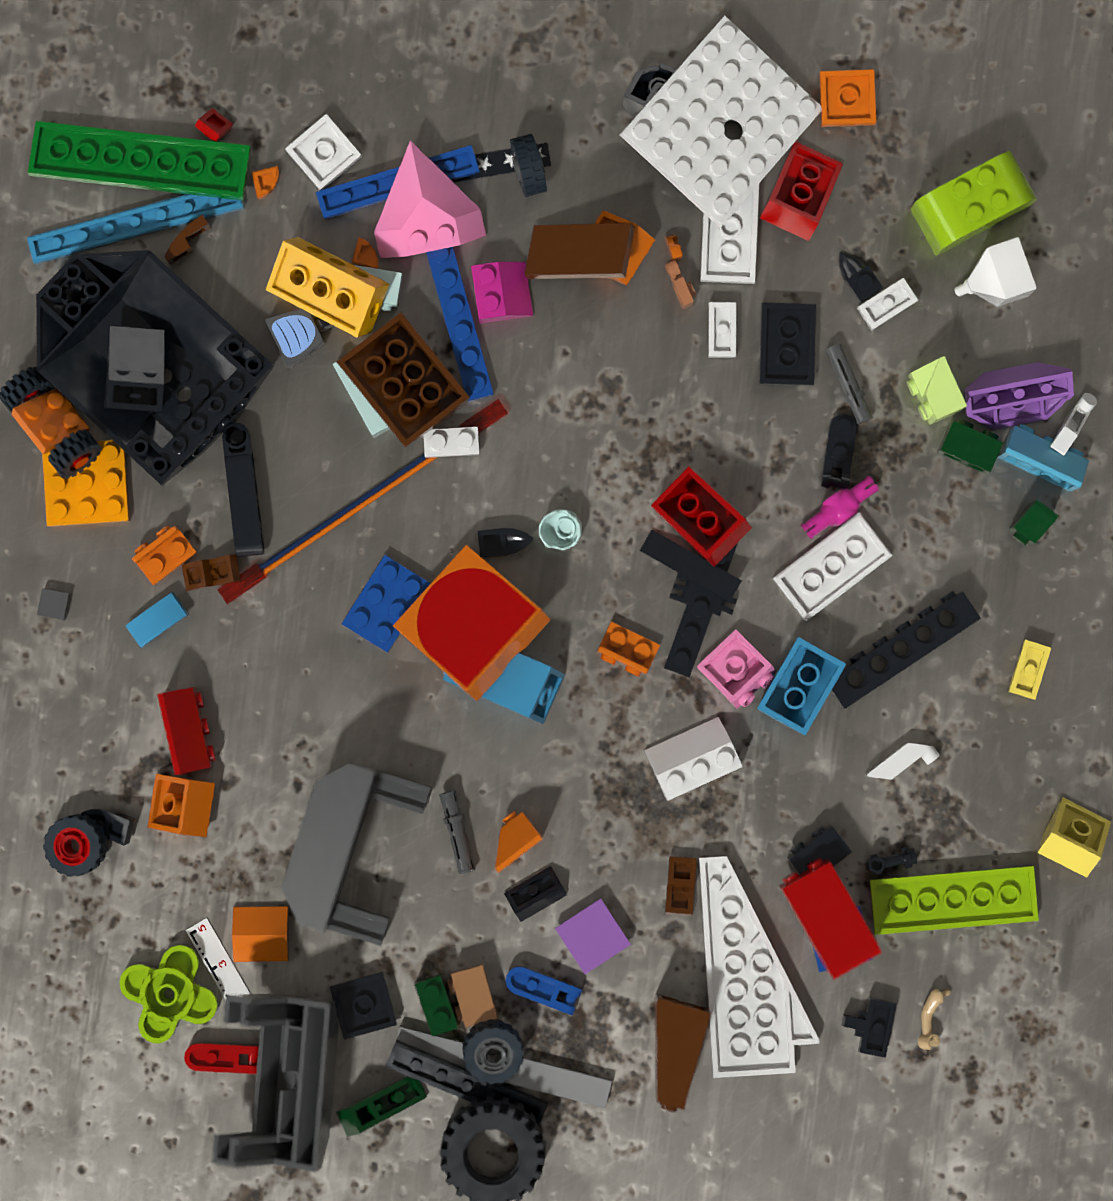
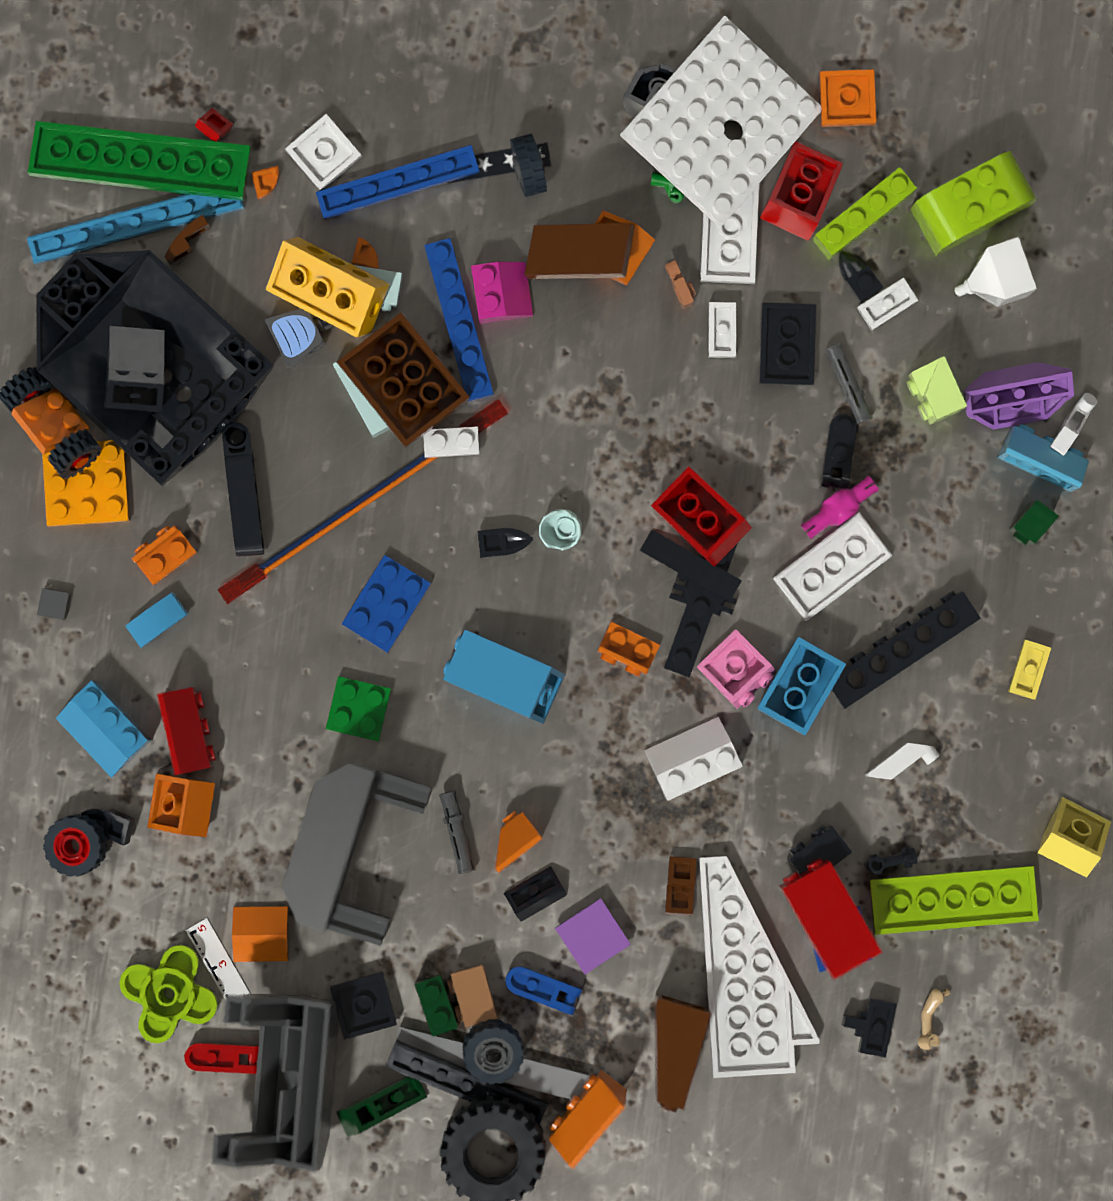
(103, 728): none -> dark azure slope
(211, 572): reddish brown slope -> none
(358, 708): none -> green plate
(425, 210): bright pink wedge -> none
(471, 622): red tile -> none
(587, 1117): none -> orange slope
(673, 193): none -> green arm
(674, 248): orange tile -> none
(864, 213): none -> lime brick
(970, 446): dark green brick -> none

